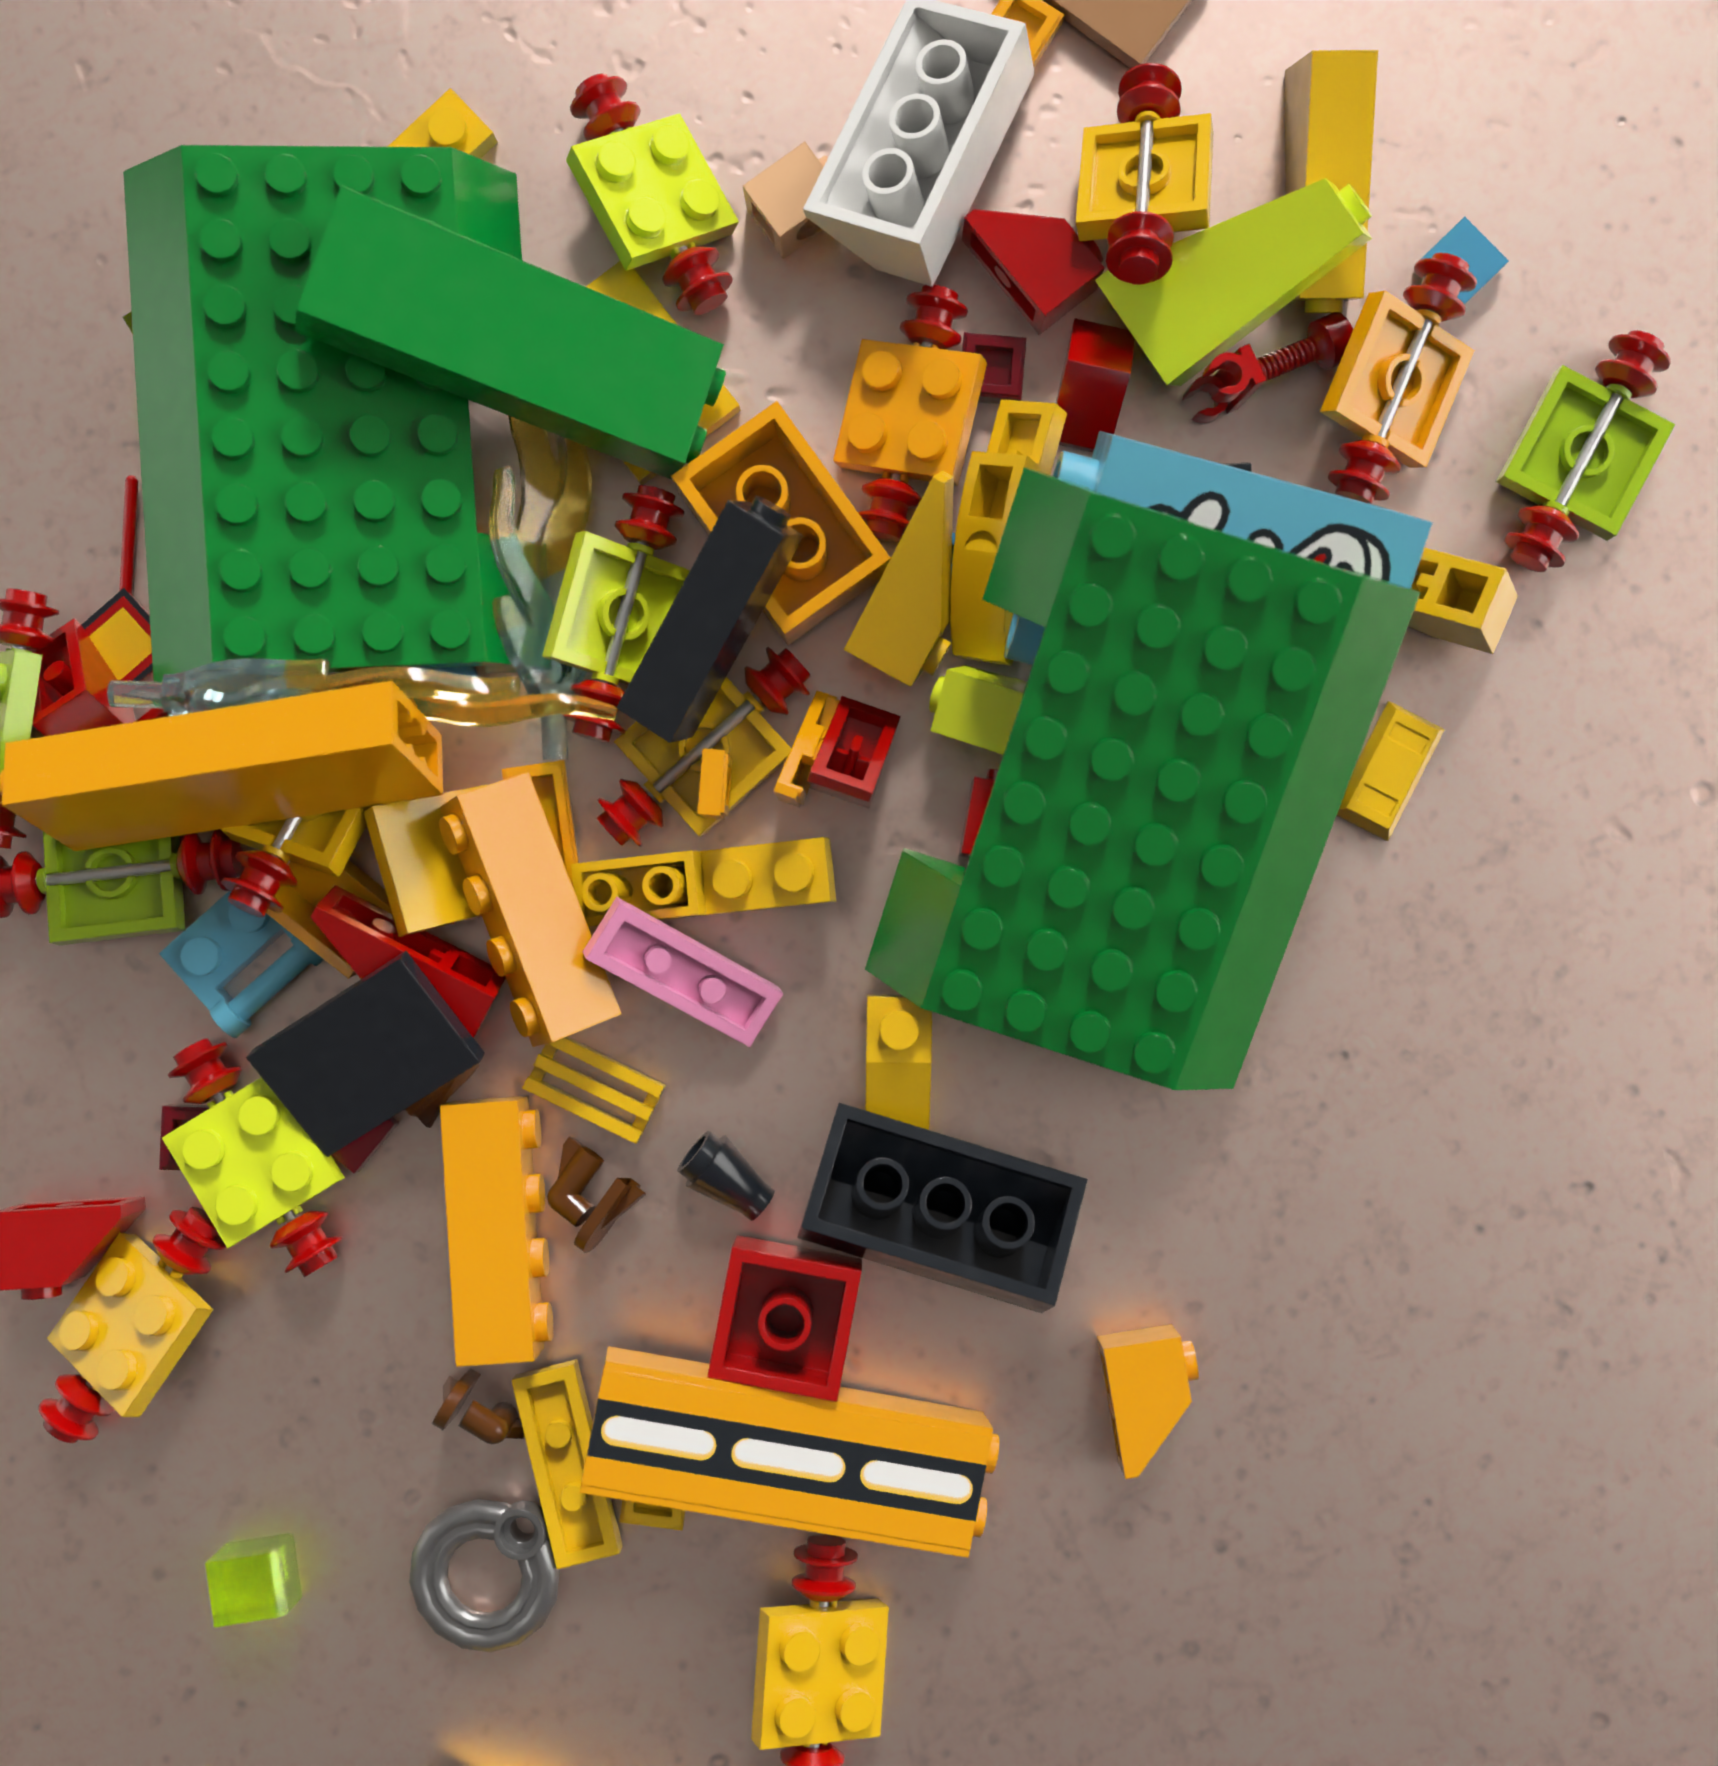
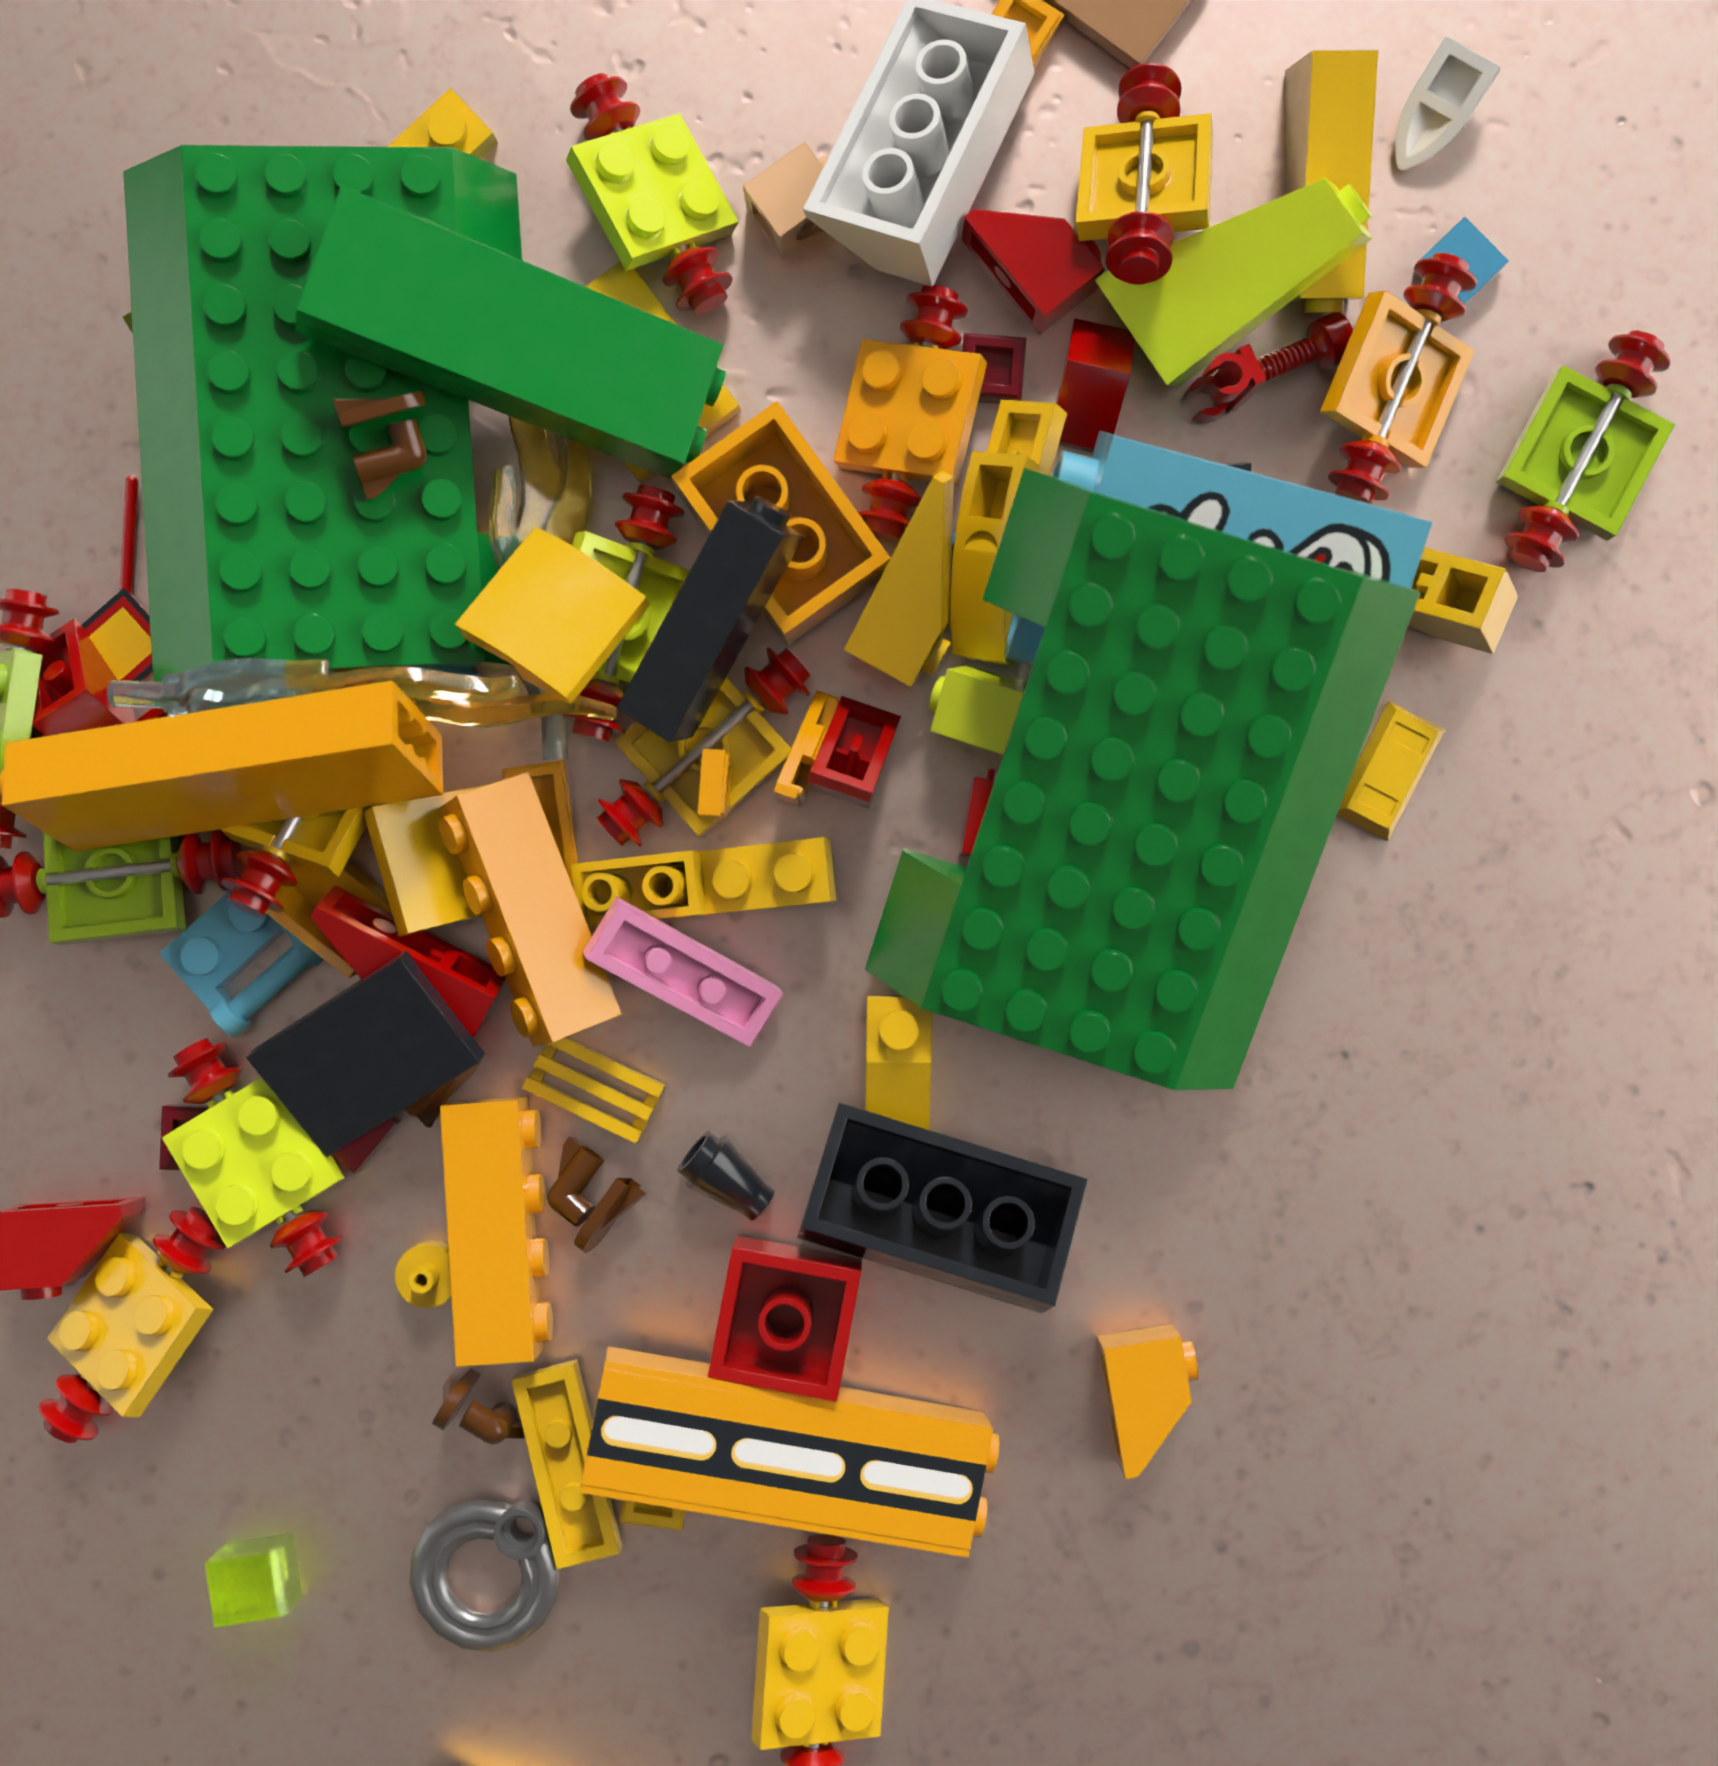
(407, 453): none -> reddish brown piece
(426, 1259): none -> yellow tile
(553, 614): none -> yellow slope
(1442, 102): none -> white plate

